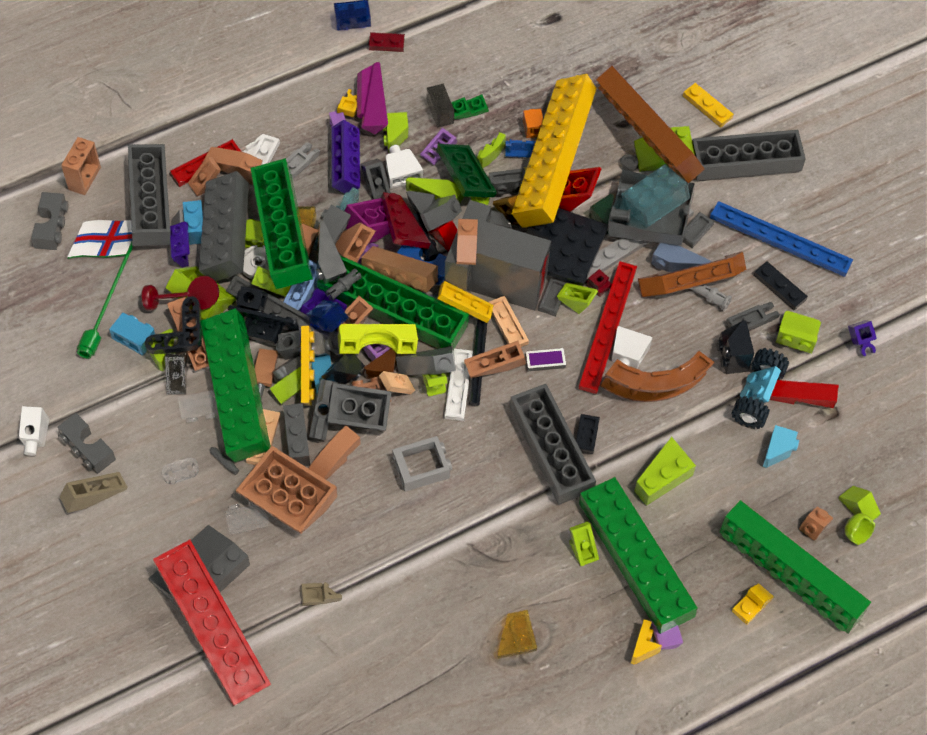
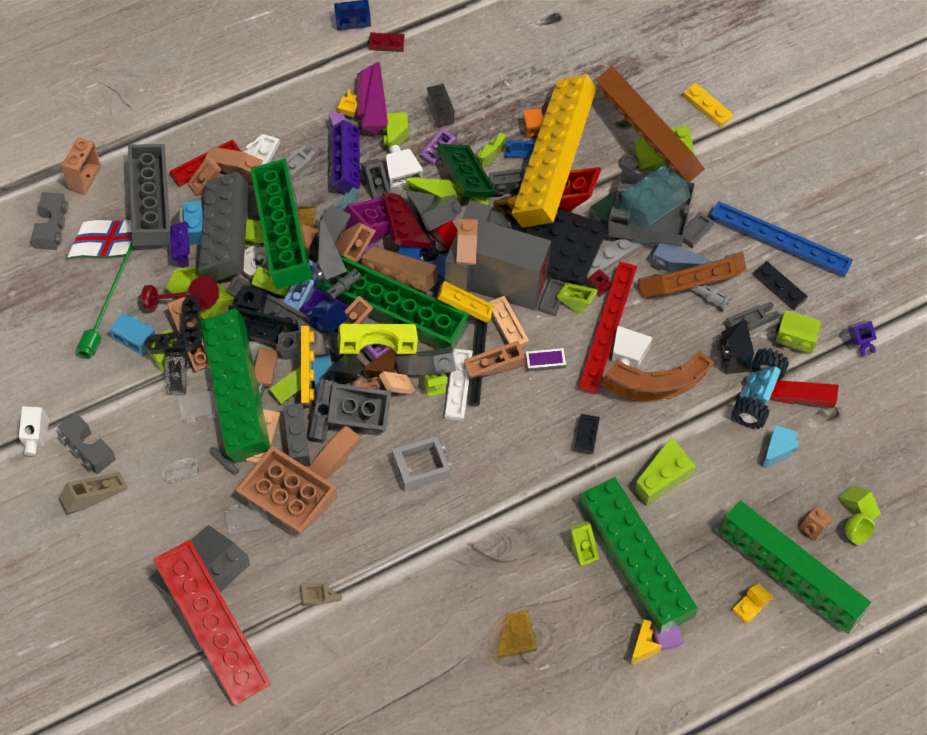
(287, 367): dark grey beam -> none
(469, 108): green slope -> none
(552, 443): dark grey brick -> none
(749, 154): dark grey brick -> none

